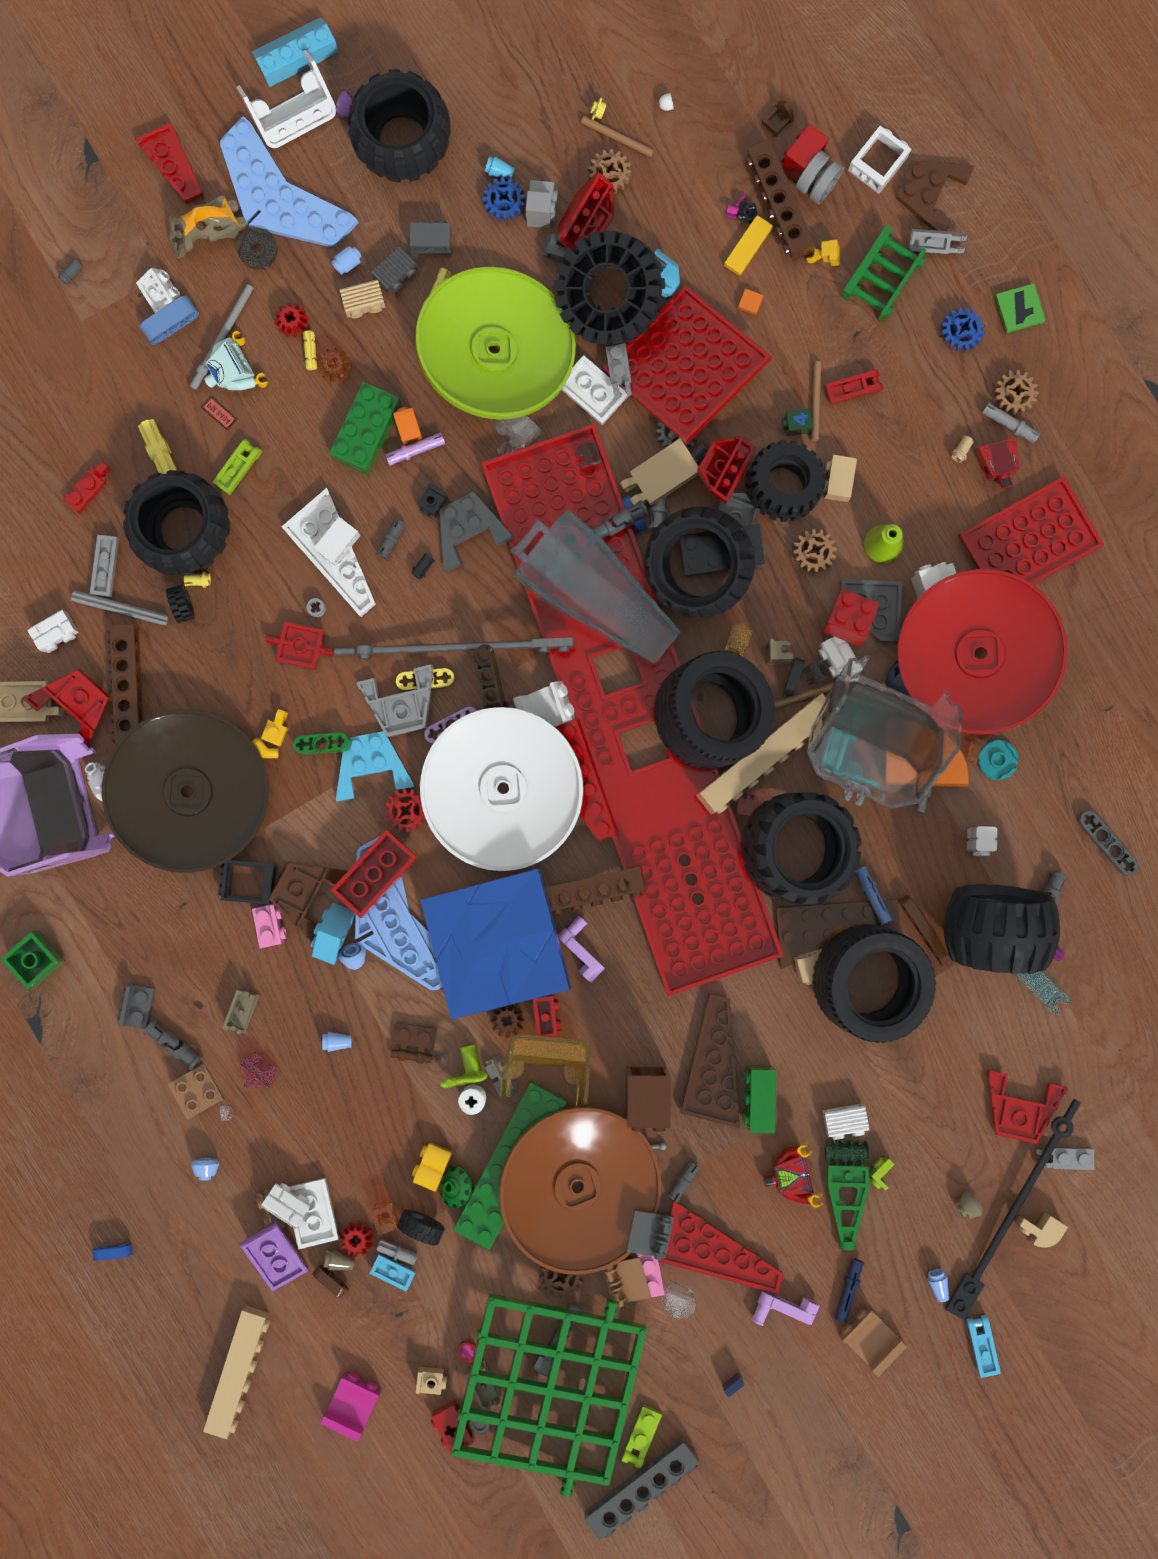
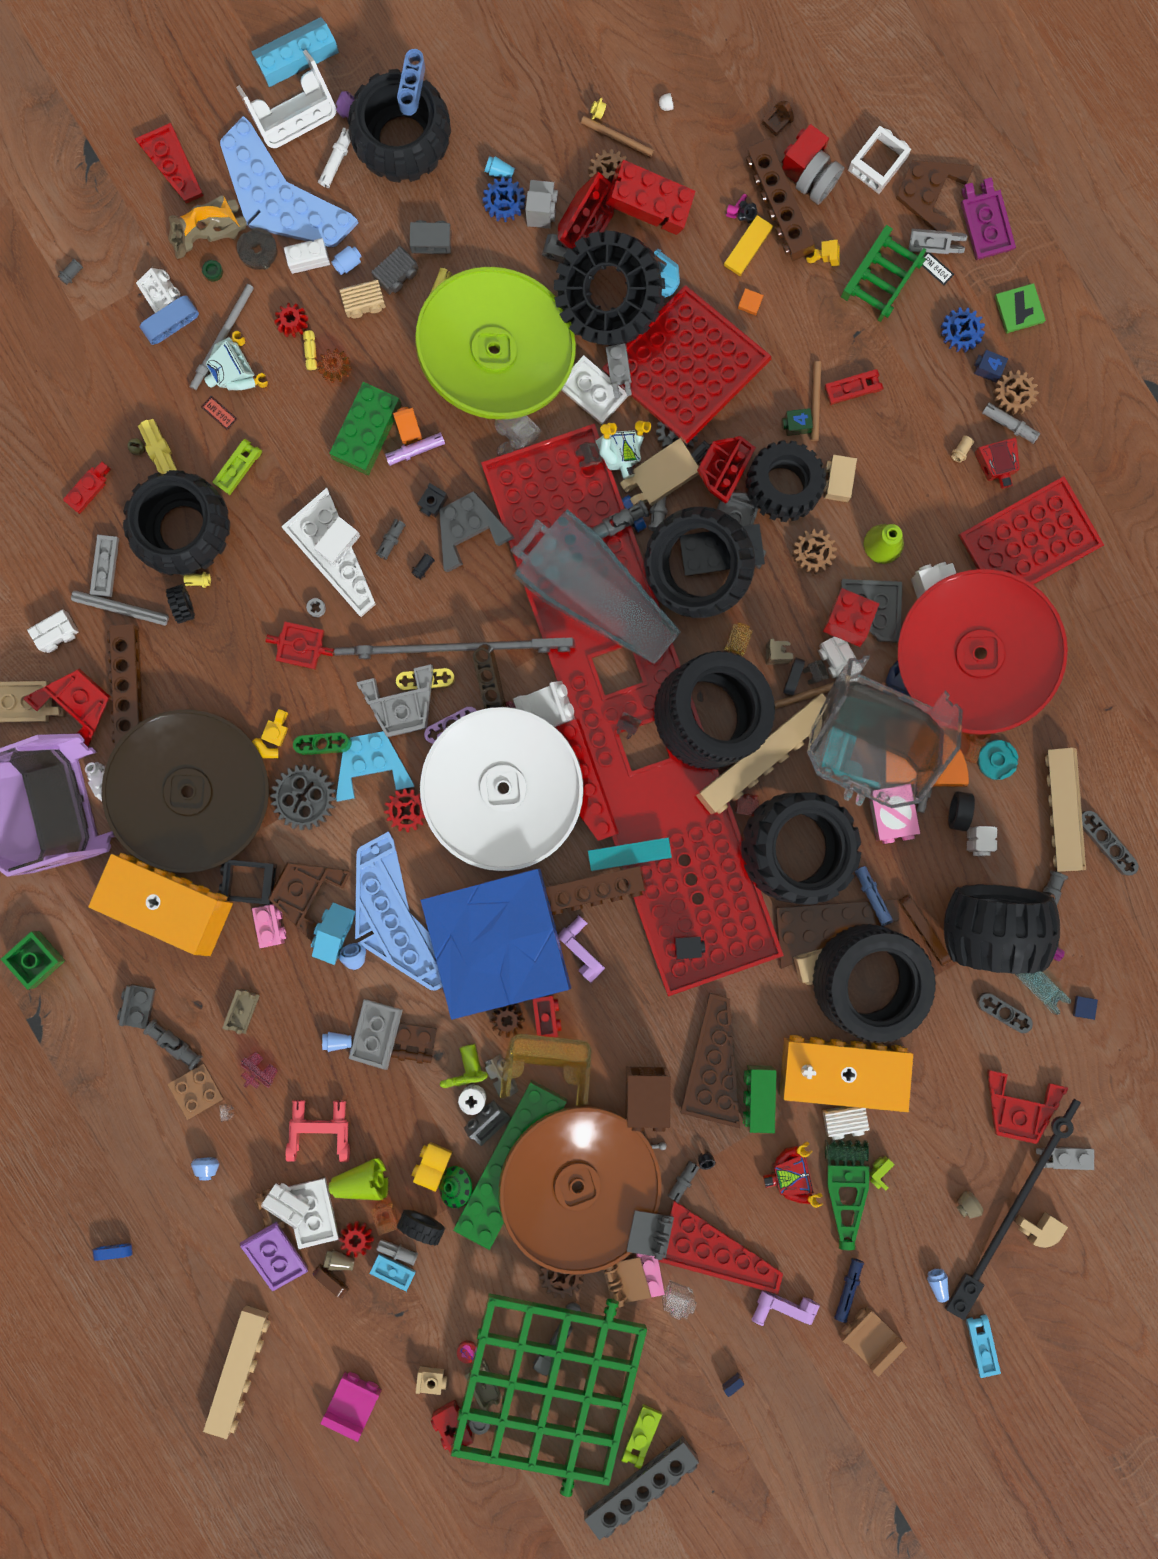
(135, 450): none -> olive hinge
(161, 904): none -> light orange piece
(212, 270): none -> dark green tile
(307, 256): none -> white brick
(318, 808): none -> dark grey gear
(335, 159): none -> white pin
(337, 1125): none -> coral connector
(361, 1182): none -> lime cone
(374, 874): red brick -> none
(375, 1034): none -> light grey tile
(411, 91): none -> medium blue beam
(486, 1123): none -> dark grey bracket
(622, 448): none -> light aqua torso
(628, 724): none -> clear smoke tile
(629, 854): none -> teal tile
(650, 197): none -> red piece
(689, 947): none -> black brick
(706, 1161): none -> black hinge
(875, 1078): none -> light orange piece
(894, 822): none -> bright pink brick
(937, 269): none -> sticker
(961, 811): none -> black tyre
(986, 220): none -> magenta tile
(990, 365): none -> dark blue brick
(994, 1000): none -> dark grey beam
(1067, 809): none -> tan brick
(1085, 1007): none -> dark blue tile

